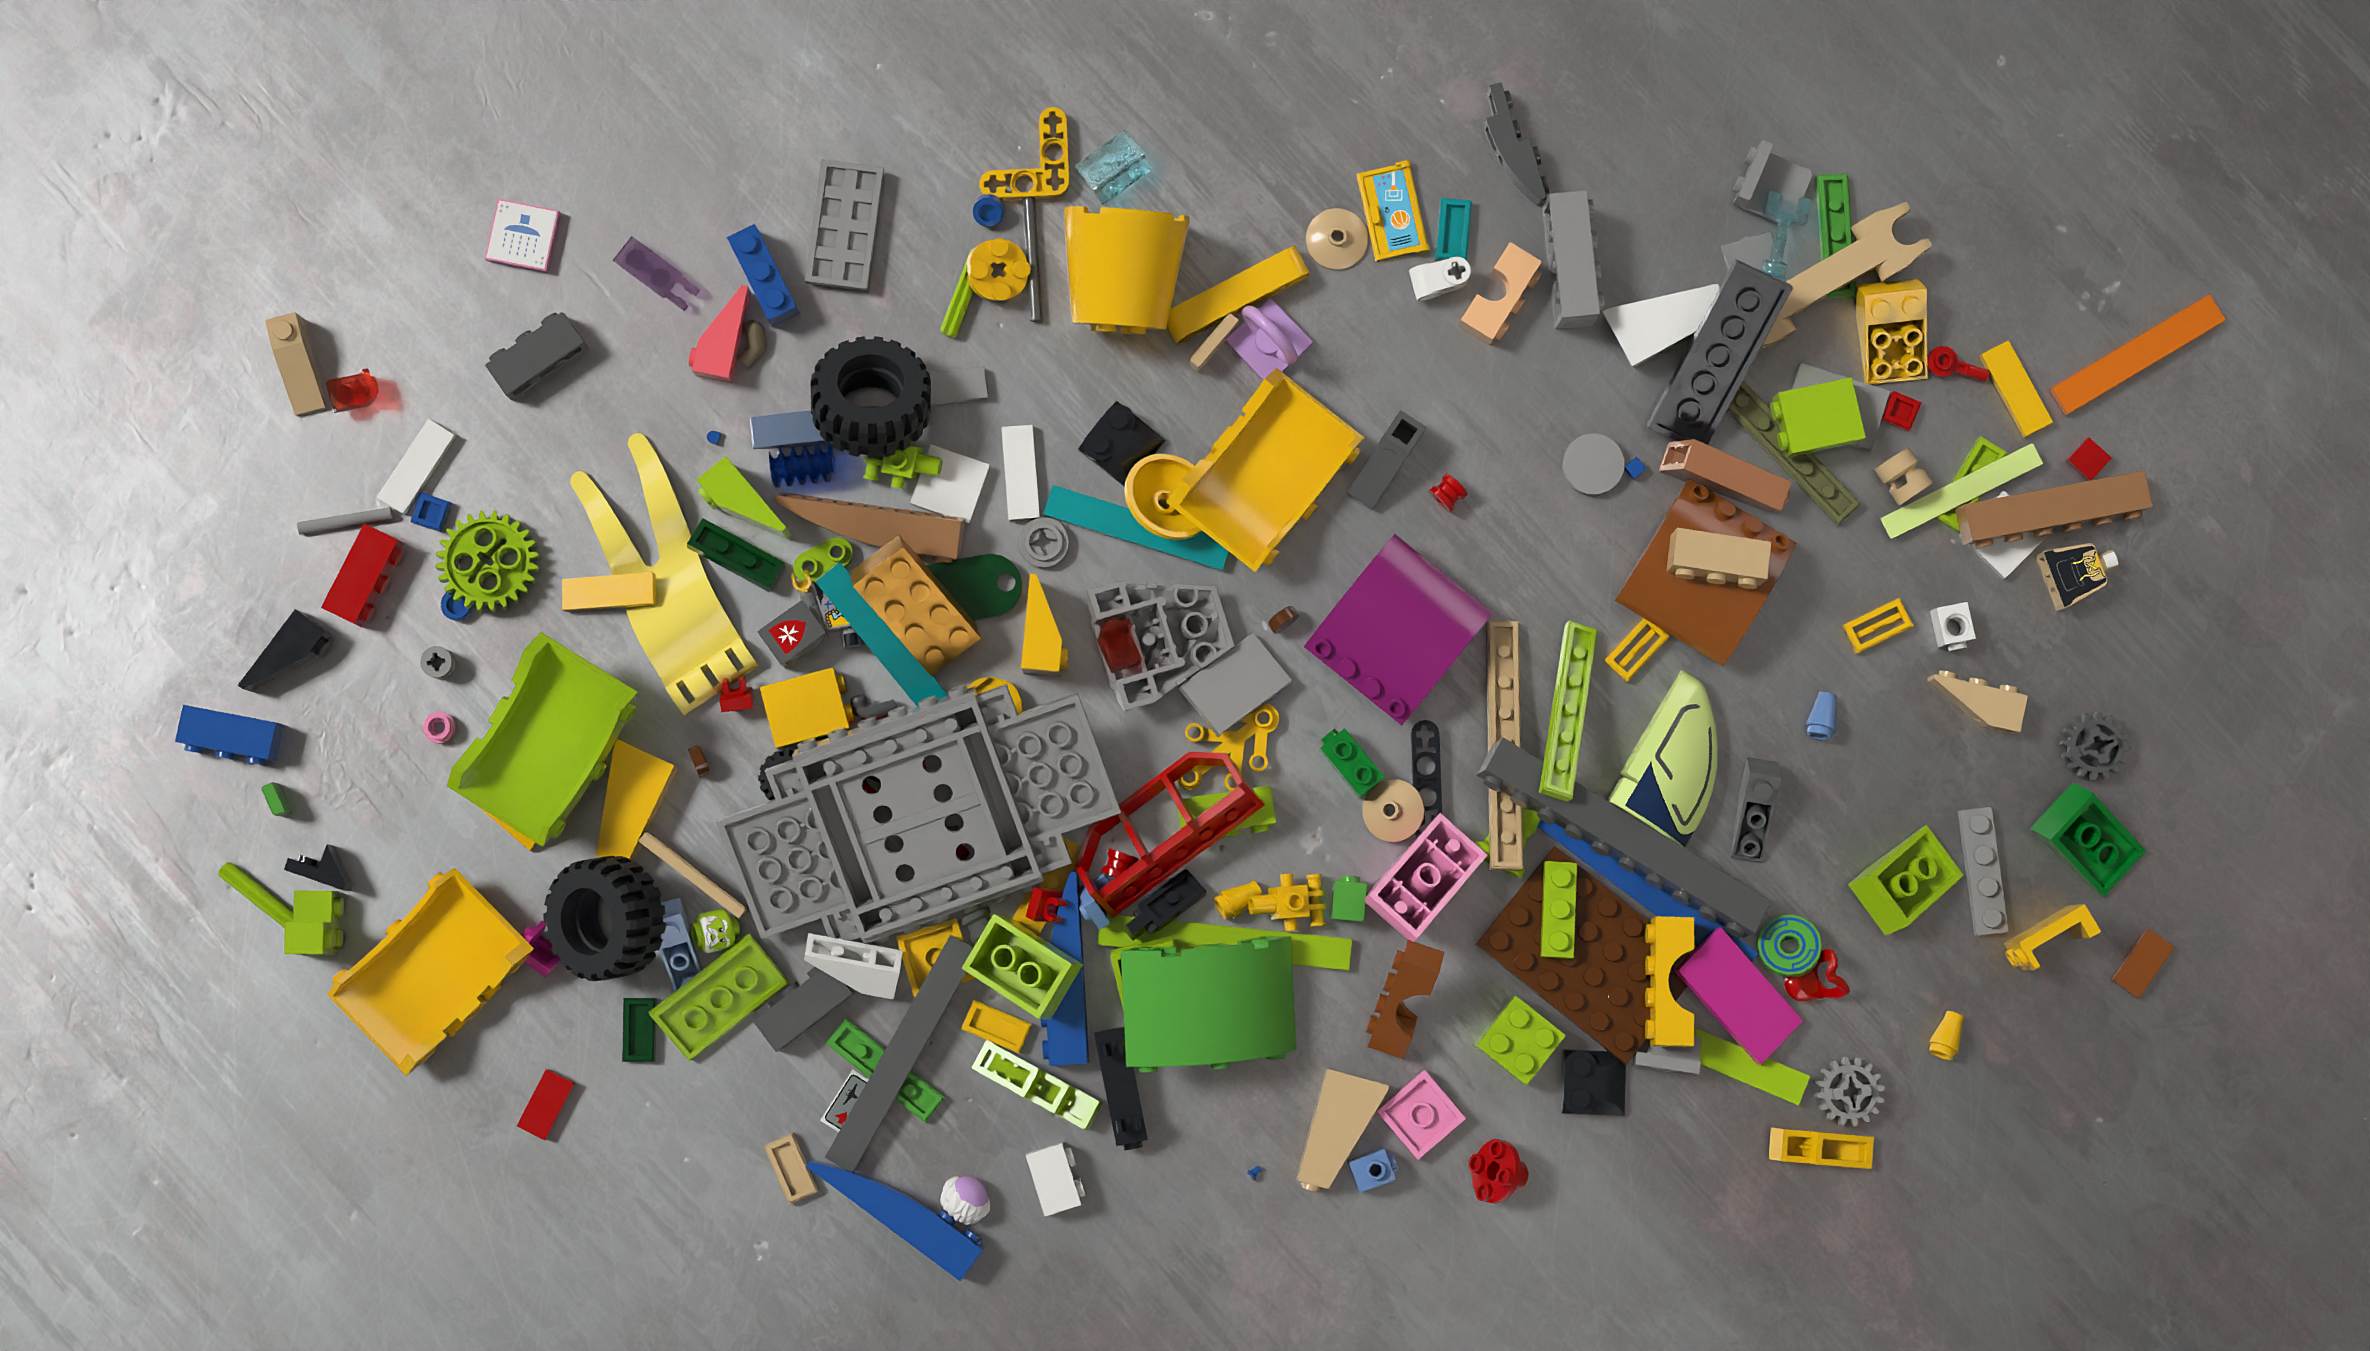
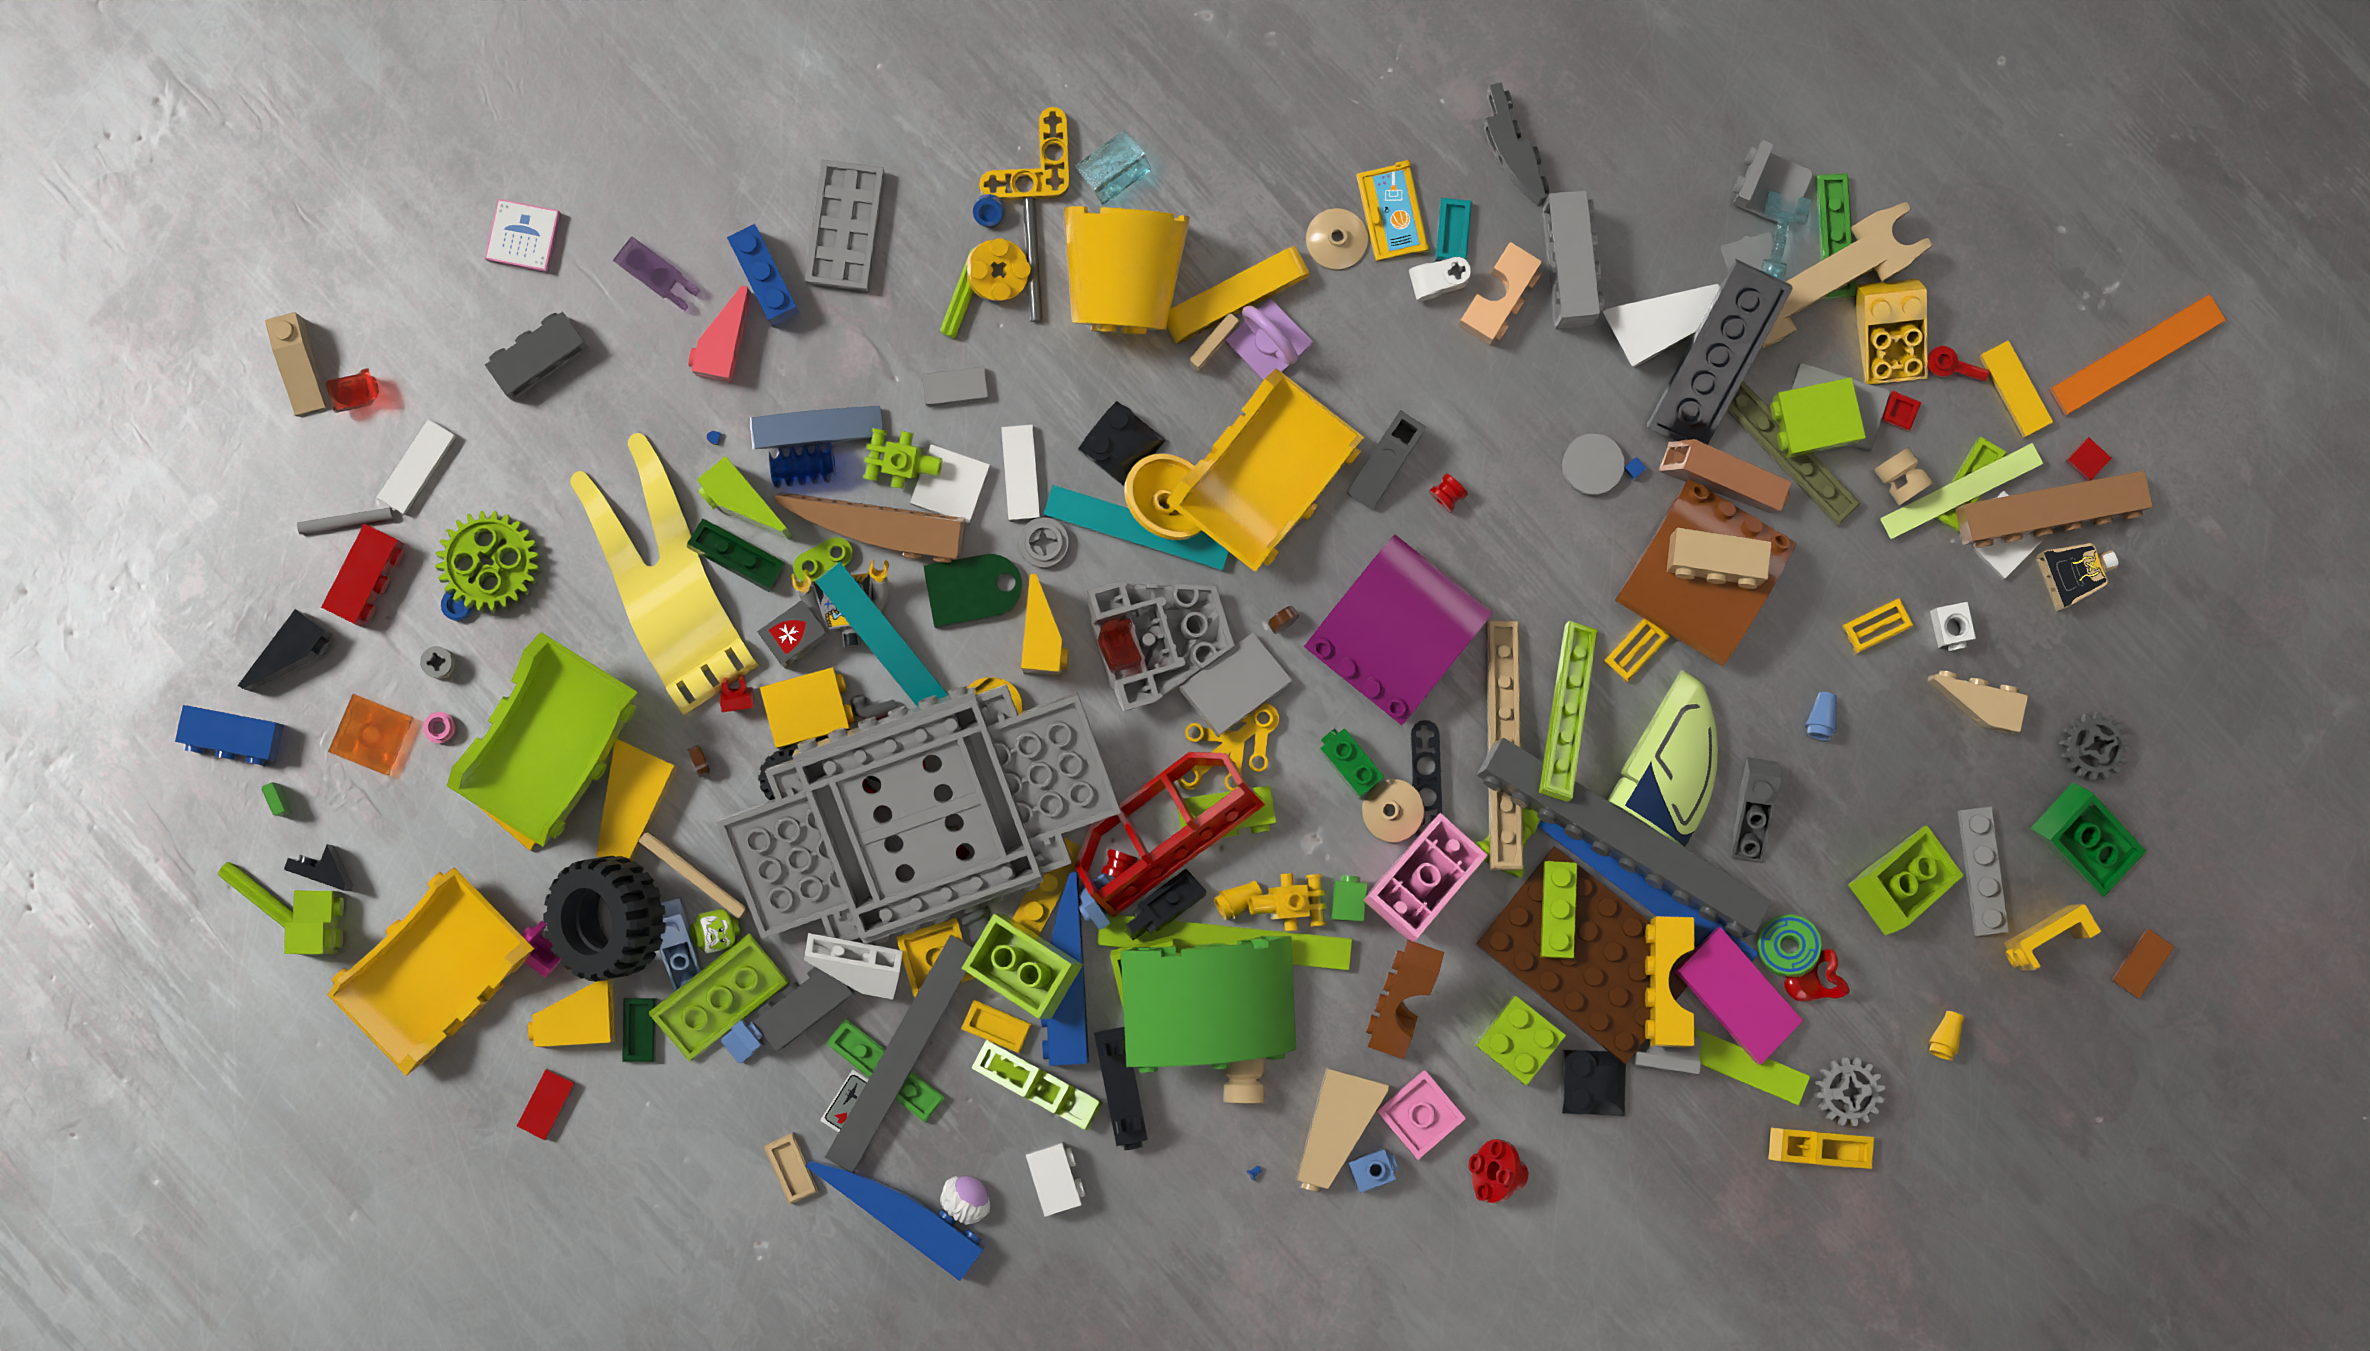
(370, 734): none -> clear orange plate
(431, 512): blue tile -> none
(577, 1019): none -> yellow slope
(609, 592): yellow tile -> none
(743, 1040): none -> medium blue bracket
(755, 342): dark tan arm -> none
(876, 365): black tyre -> none
(915, 605): pearl gold brick -> none
(1045, 904): red tile -> none
(1244, 1081): none -> tan wheel

